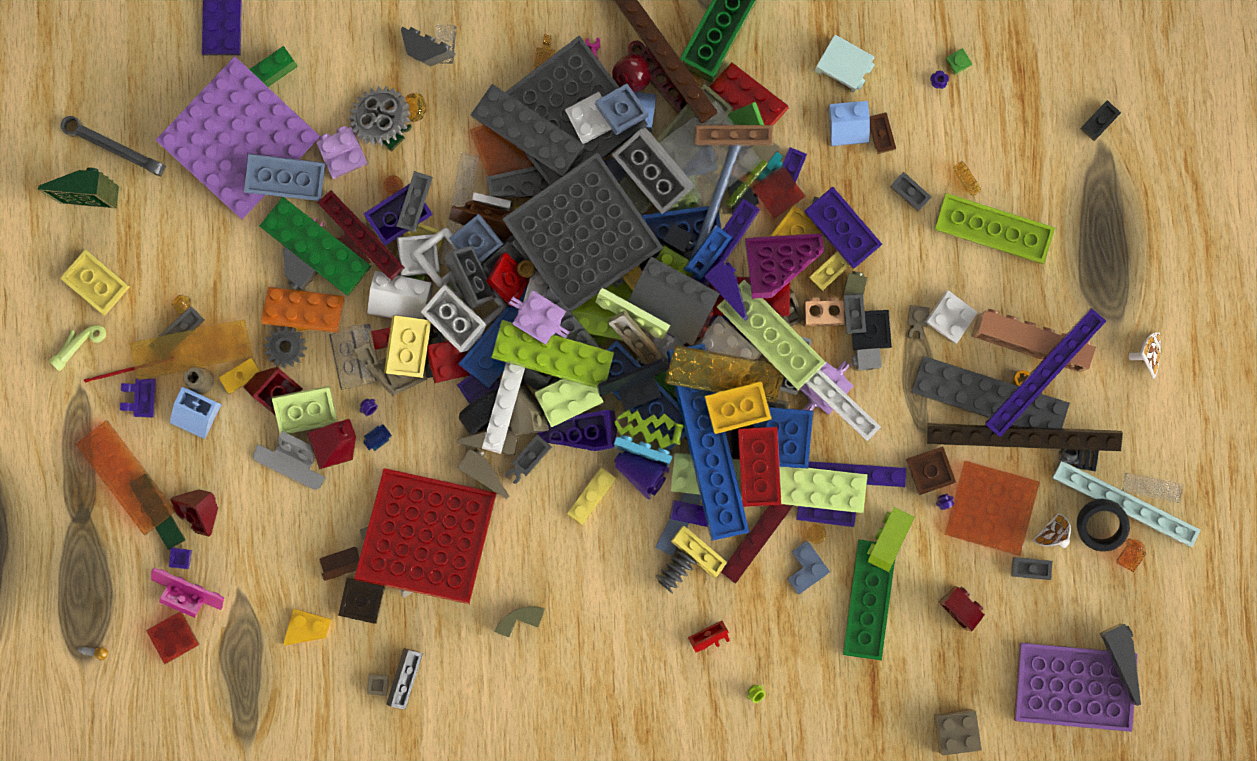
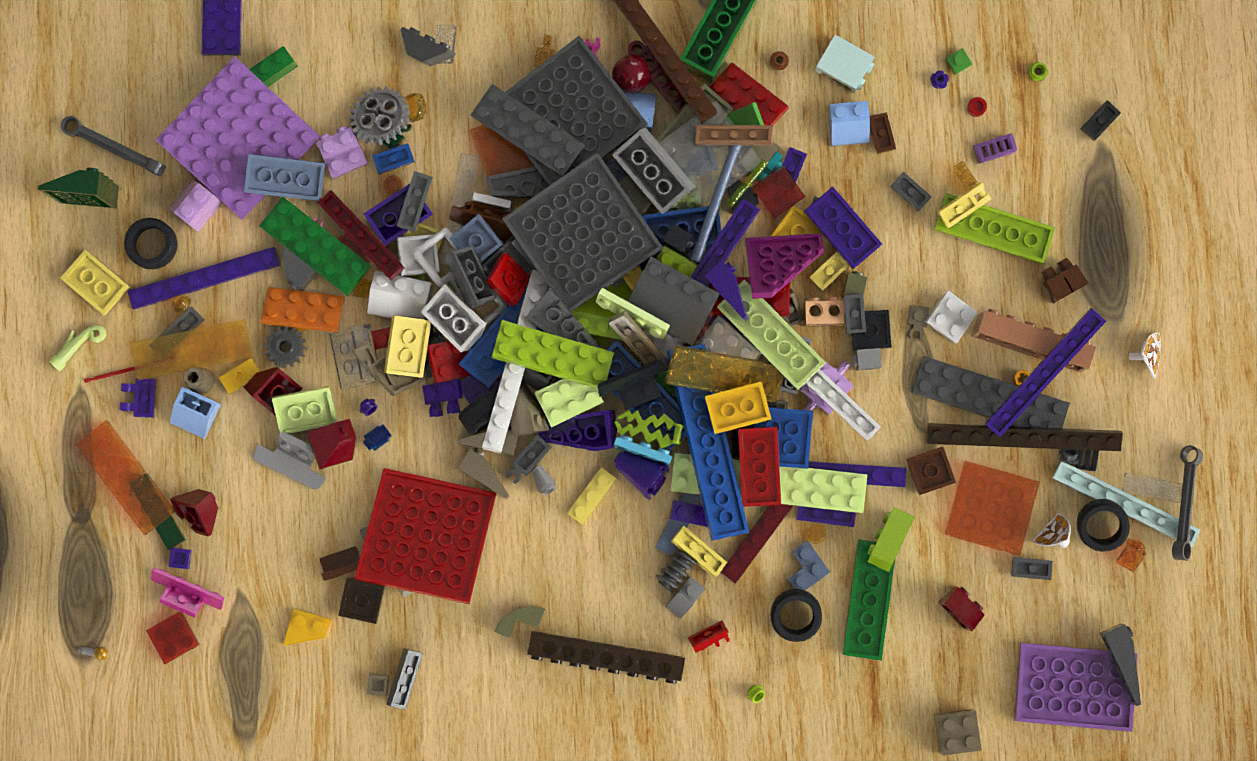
(137, 229): none -> black tyre
(195, 205): none -> lavender slope
(204, 278): none -> dark purple plate
(362, 289): none -> clear yellow slope
(393, 158): none -> blue plate
(443, 392): none -> dark purple plate
(526, 269): pearl gold piece -> none
(539, 317): lavender plate -> none
(543, 480): none -> light grey cone
(588, 119): white plate -> none
(621, 109): sand blue plate -> none
(675, 663): none -> dark brown brick
(685, 597): none -> light grey slope
(708, 252): blue plate -> none
(779, 66): none -> dark orange plate
(801, 634): none -> black tyre
(945, 501): dark purple plate -> none
(963, 205): none -> light yellow plate
(977, 107): none -> red tile
(1011, 143): none -> medium lavender slope
(1040, 66): none -> lime plate
(1064, 283): none -> reddish brown hips
(1181, 548): none -> dark grey piece

